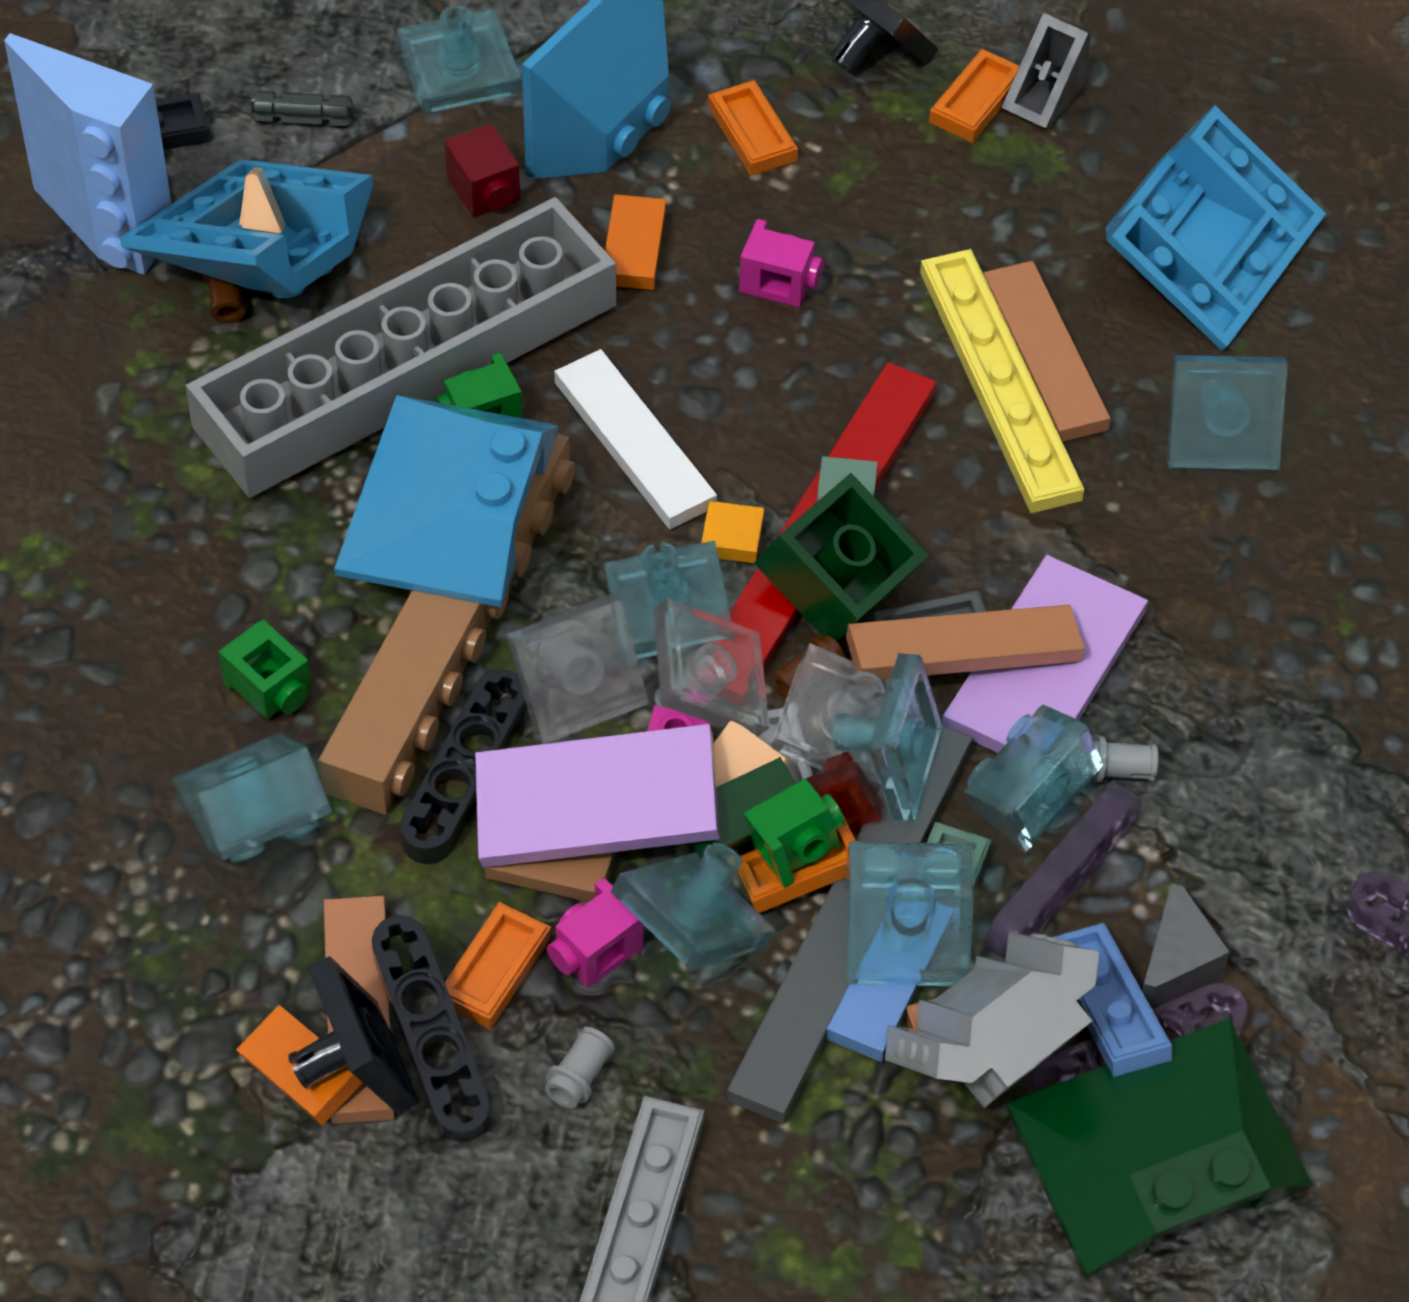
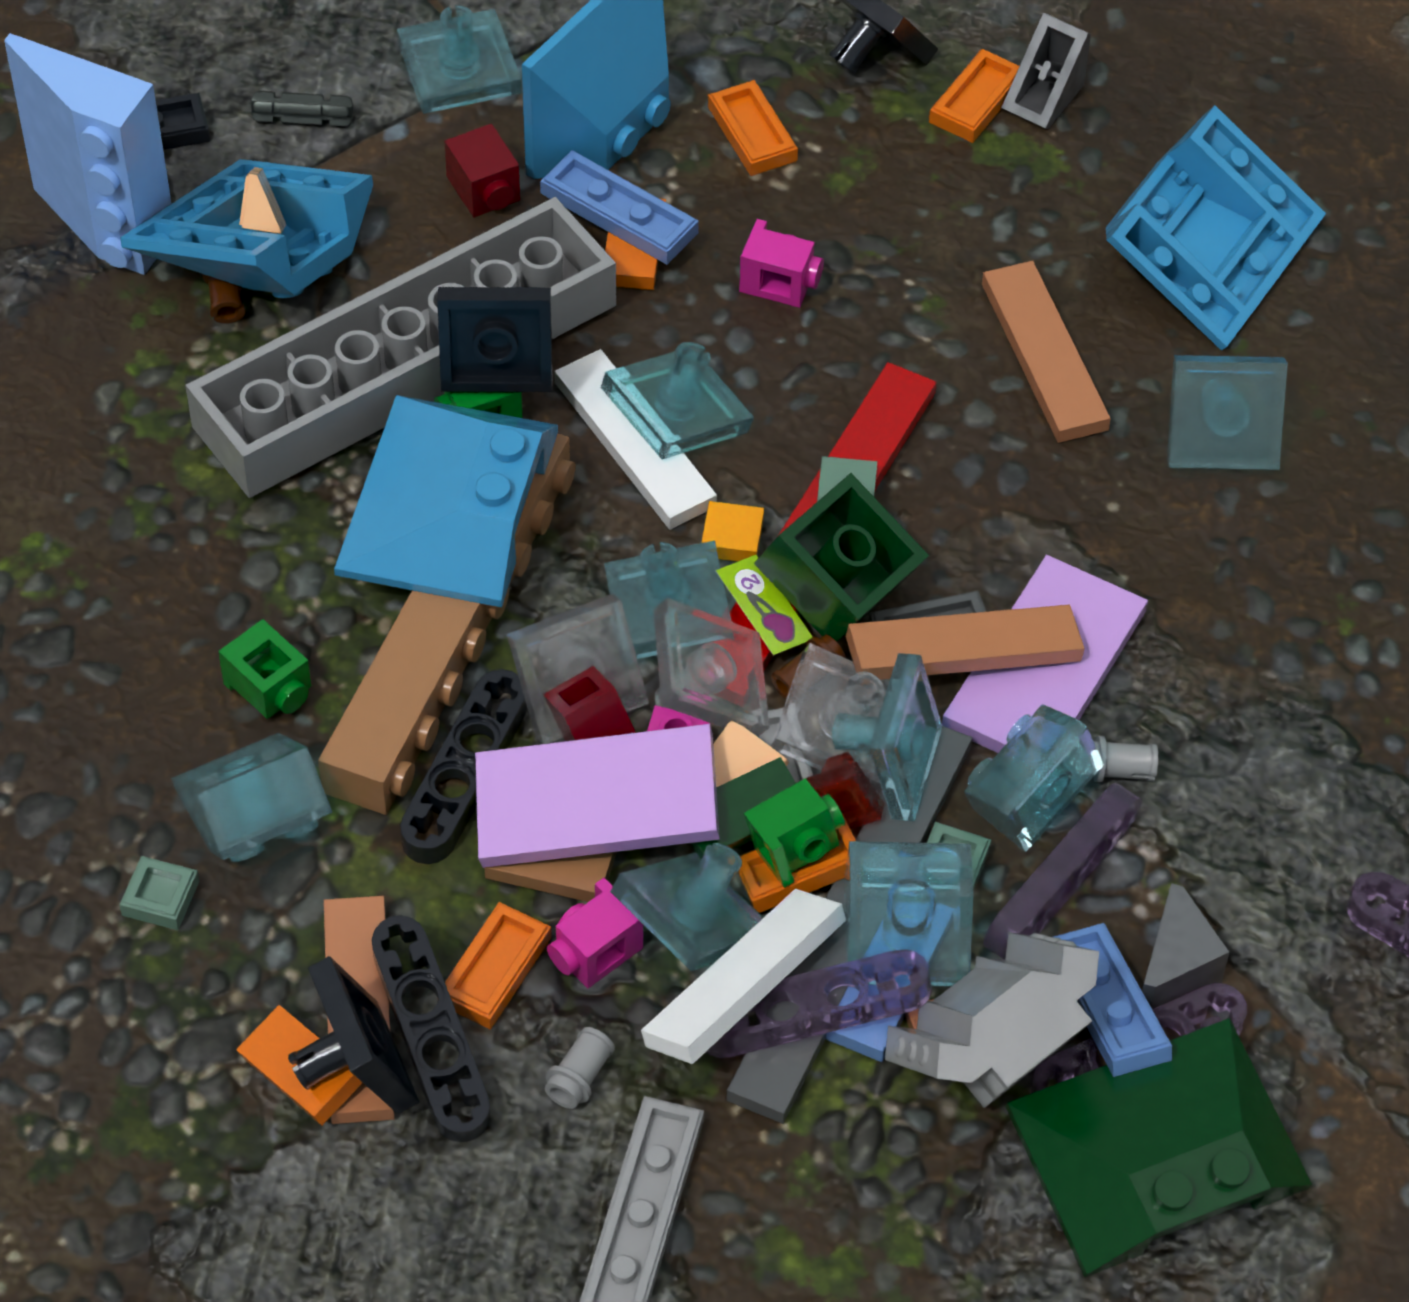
(159, 893): none -> sand green tile
(495, 339): none -> black tile
(588, 707): none -> dark red brick
(619, 207): none -> medium blue tile
(677, 401): none -> clear light blue tile
(743, 976): none -> white tile
(764, 606): none -> lime sticker
(818, 1015): none -> clear purple beam
(1001, 381): light yellow tile -> none

